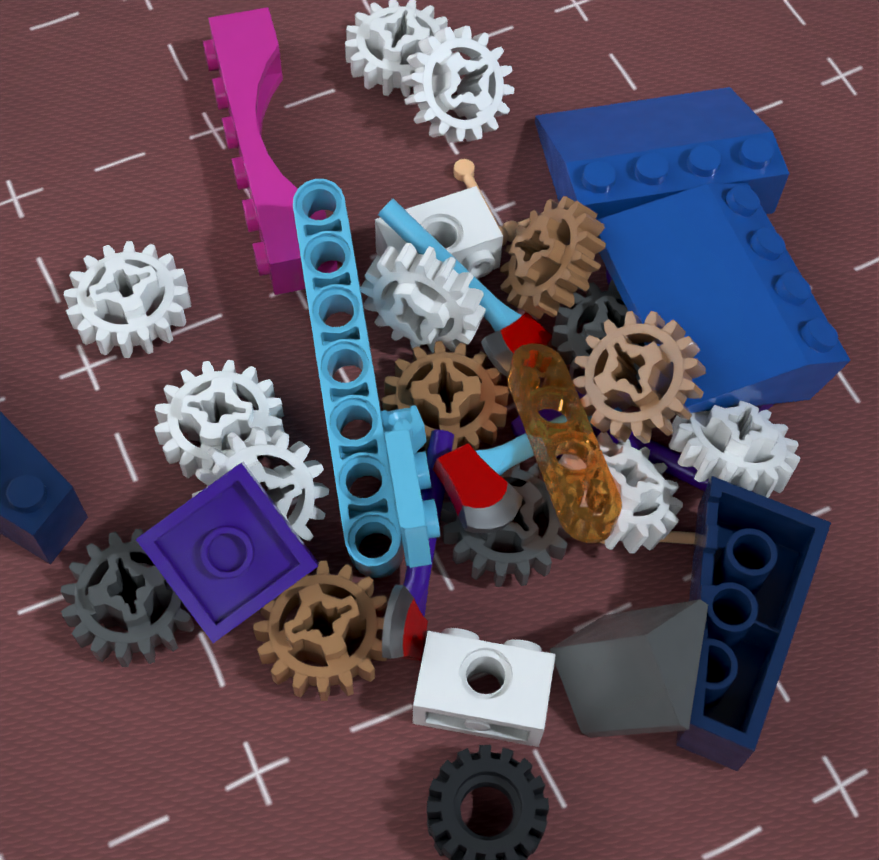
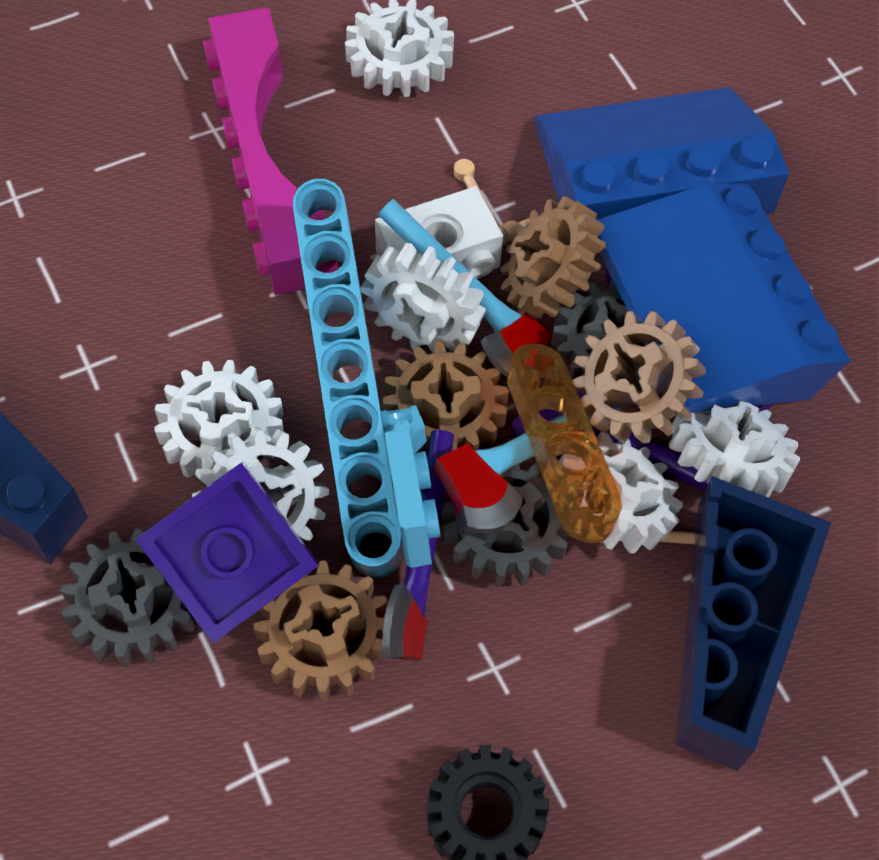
(127, 299): white gear -> none
(439, 75): white gear -> none
(510, 714): white brick -> none
(634, 669): dark grey slope -> none

